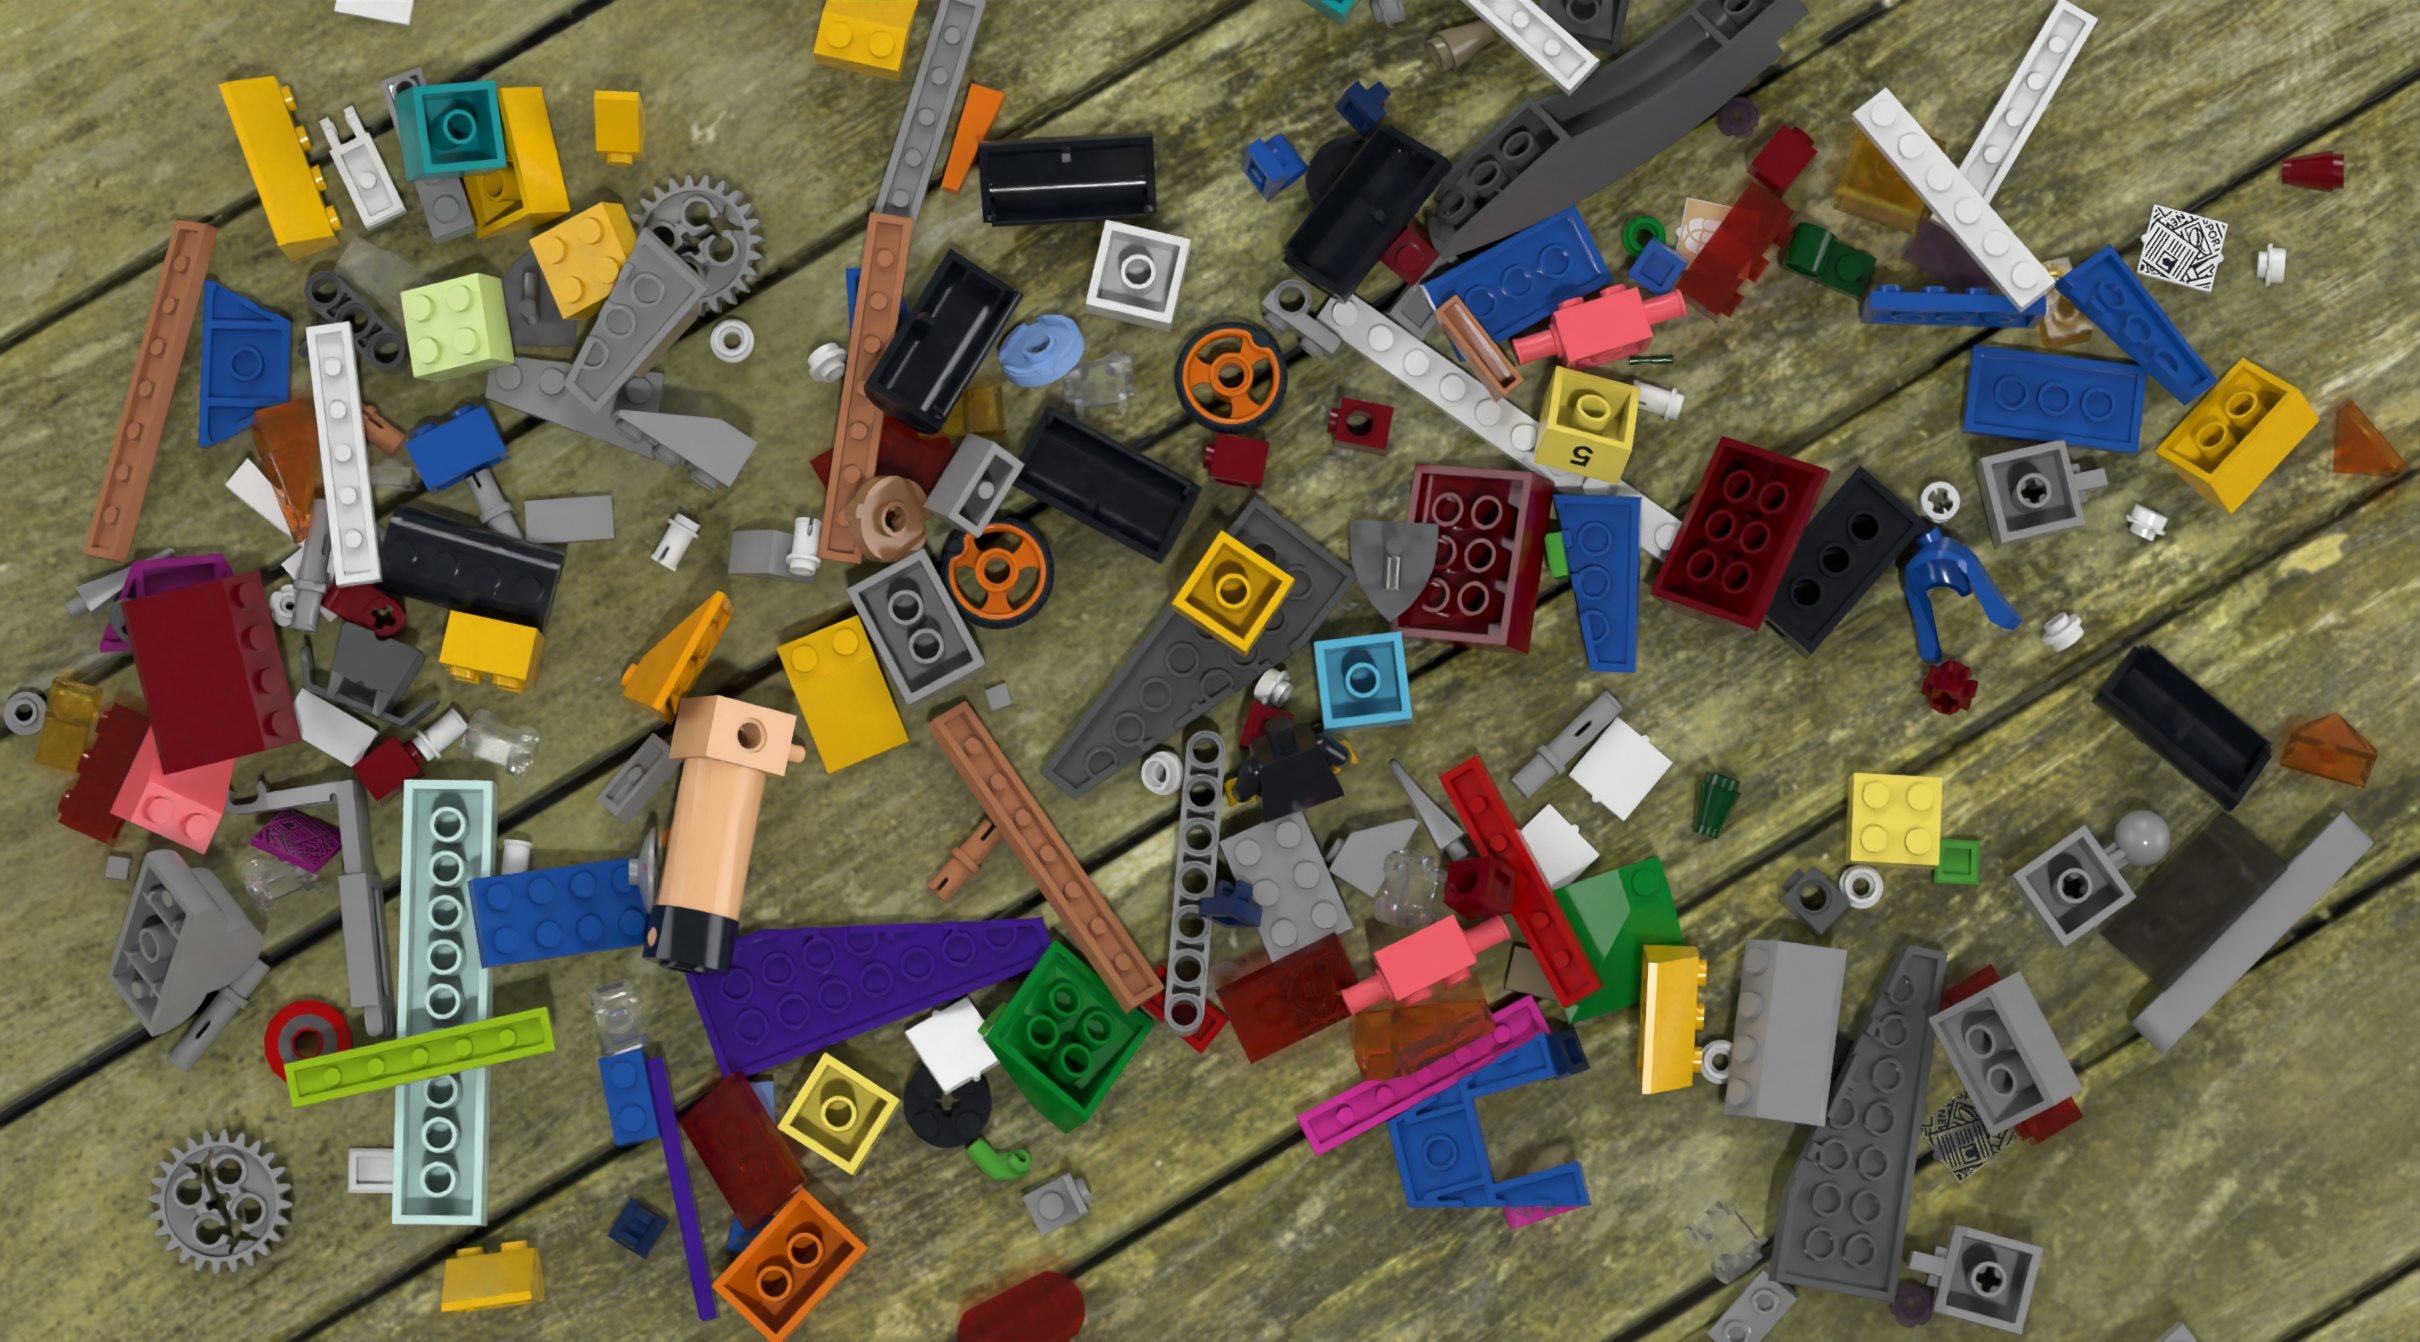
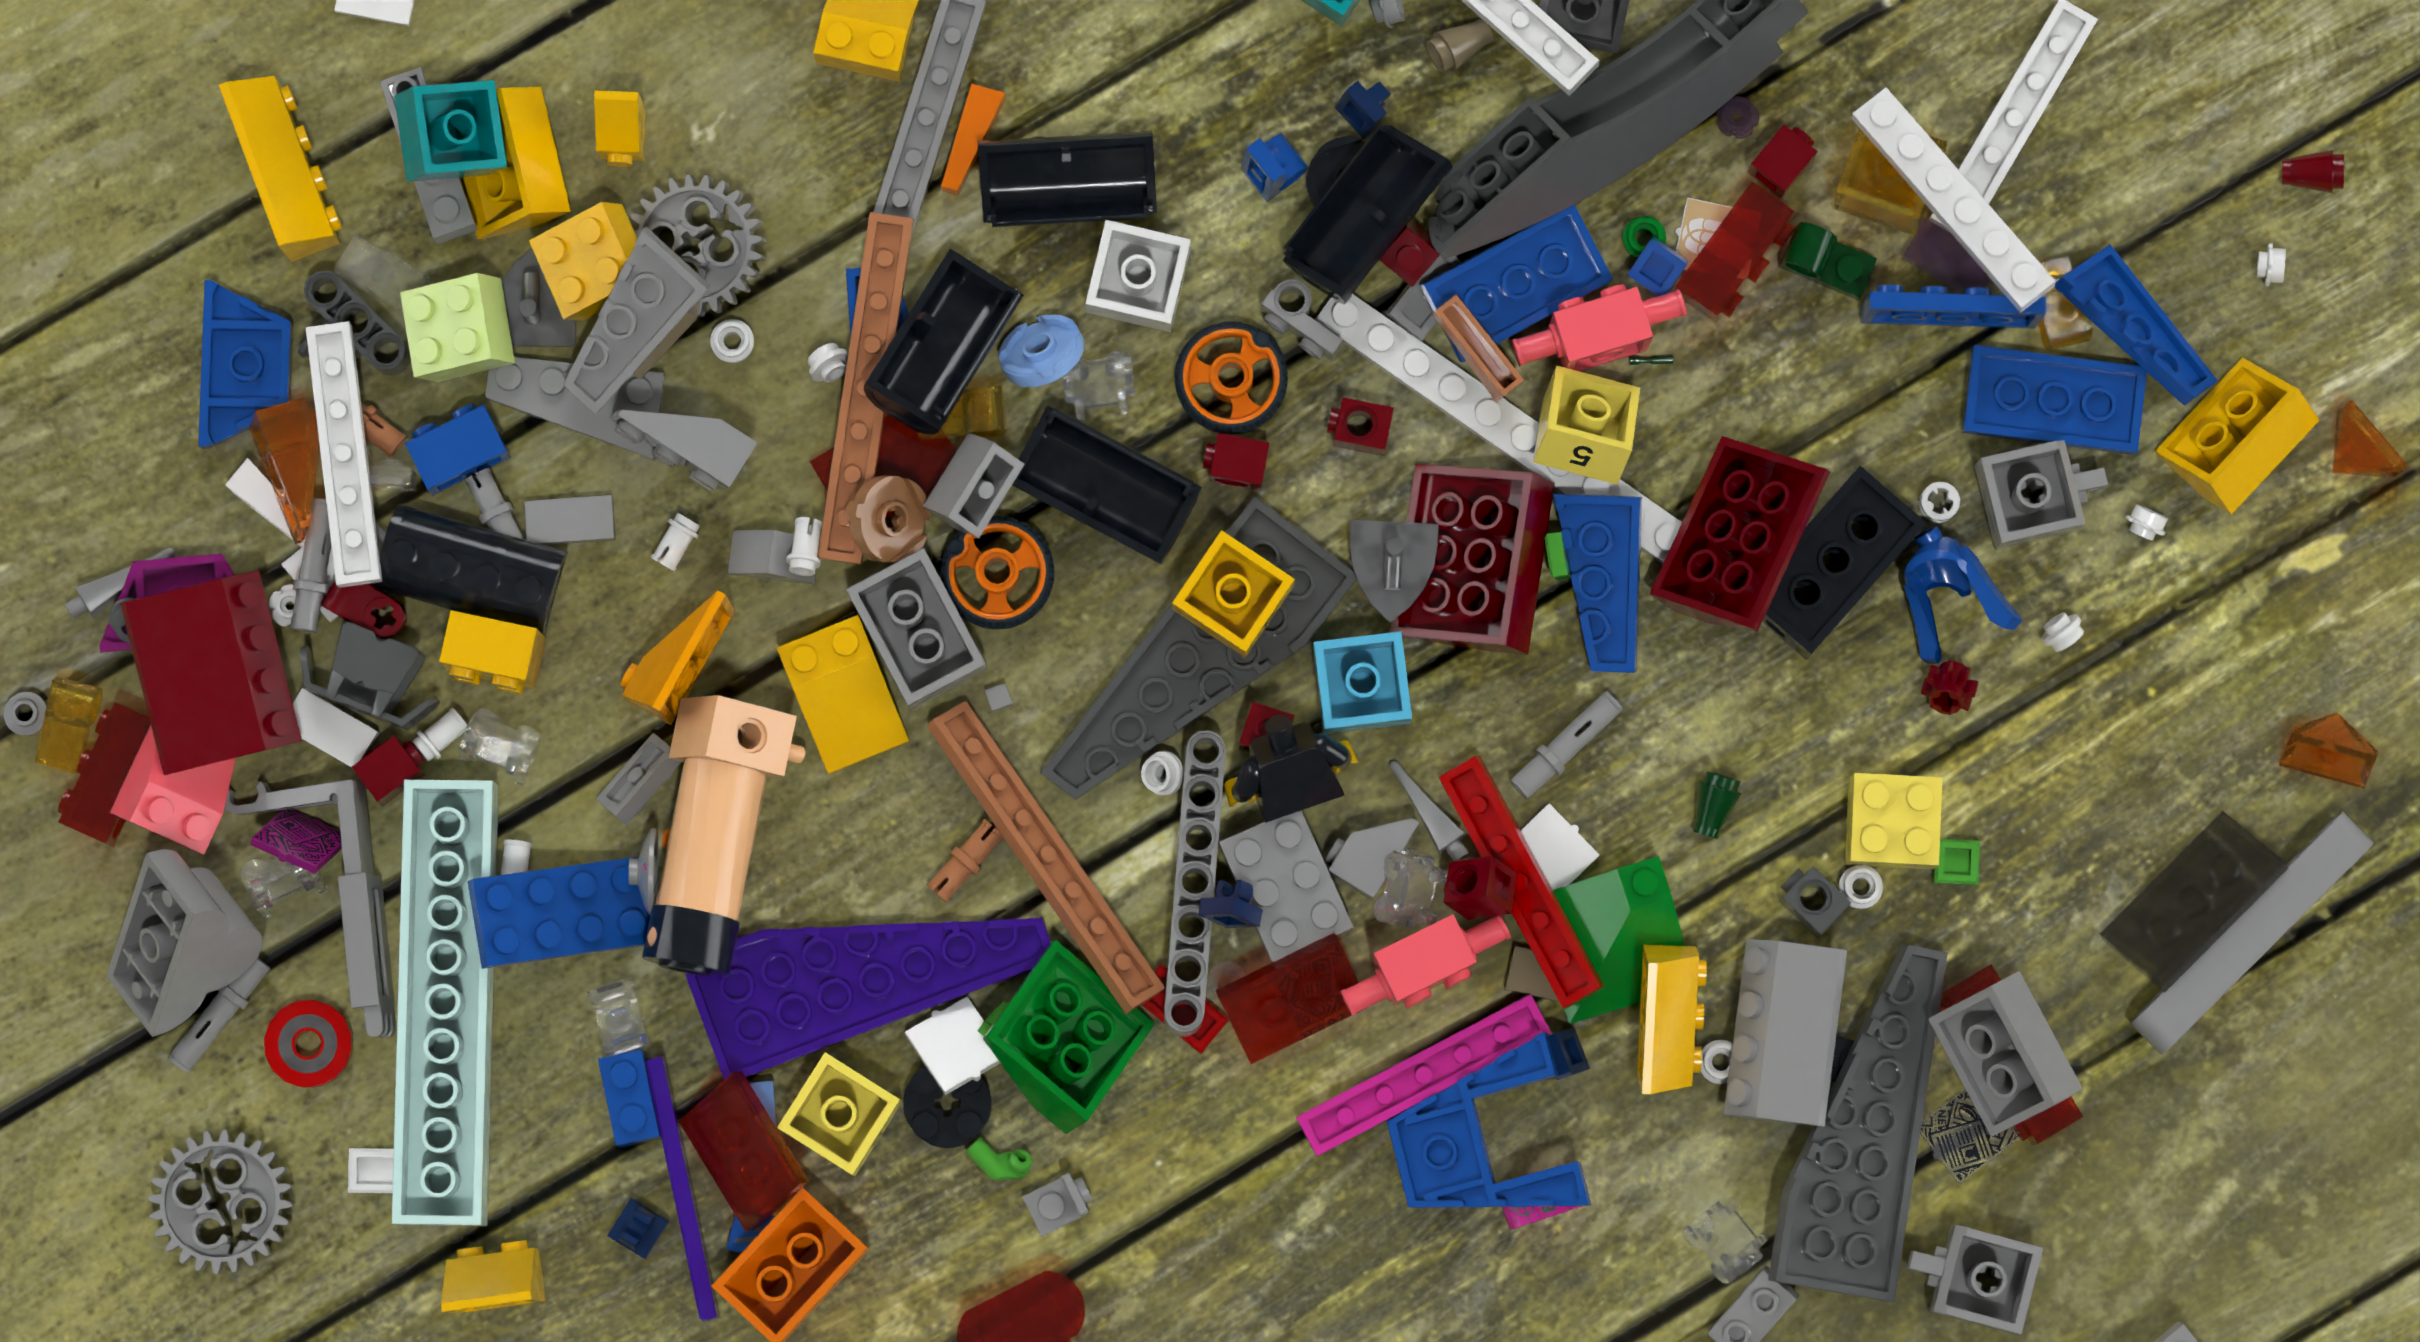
(118, 868): light grey piece -> none
(150, 391): nougat plate -> none
(364, 173): white hinge -> none
(420, 1057): lime plate -> none
(1273, 688): white plate -> none
(1410, 1038): clear orange slope -> none
(1620, 769): white piece -> none
(1659, 400): white pin -> none
(1922, 1299): clear purple plate -> none
(2138, 839): light grey brick -> none
(2181, 248): white piece -> none
(2184, 725): black container -> none

